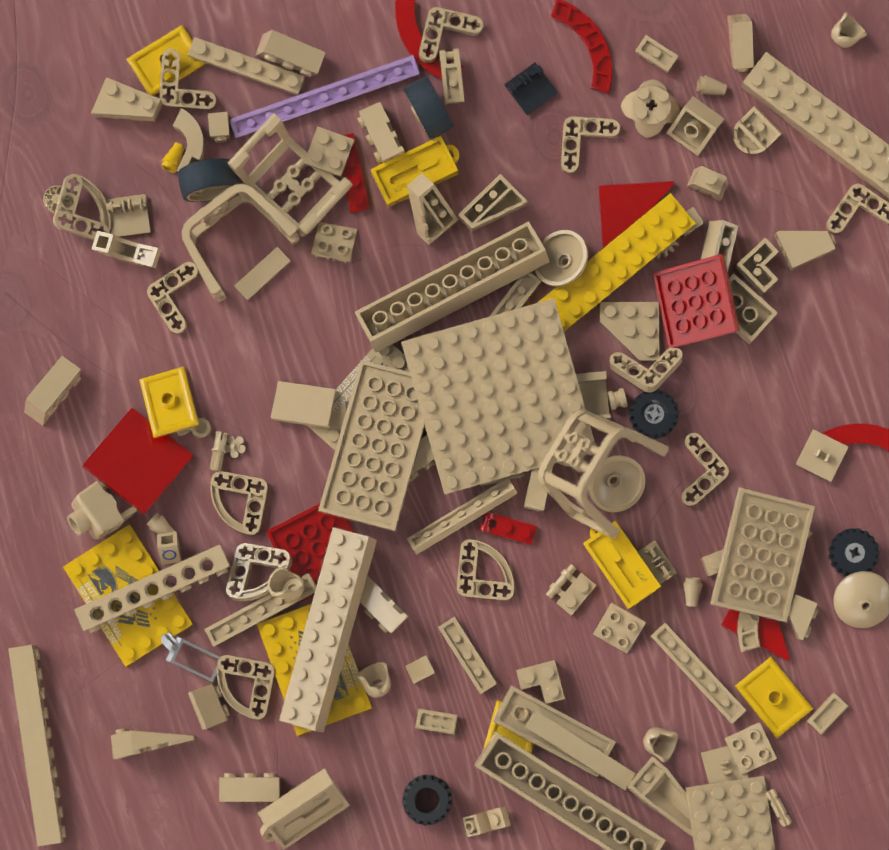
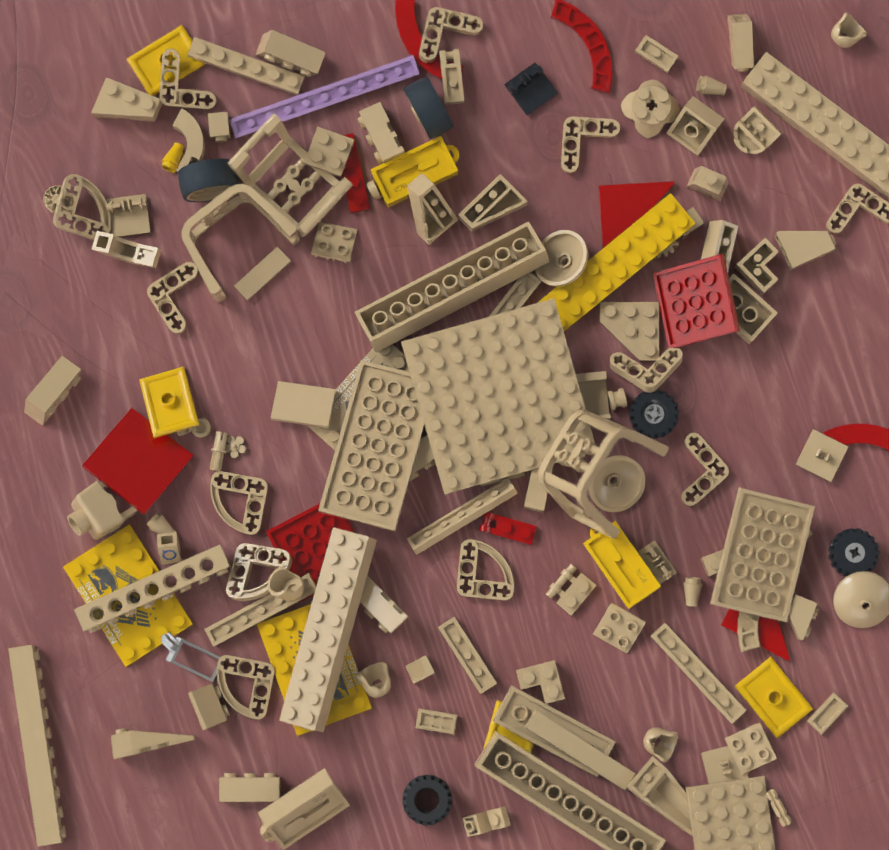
(374, 190): none -> tan tile

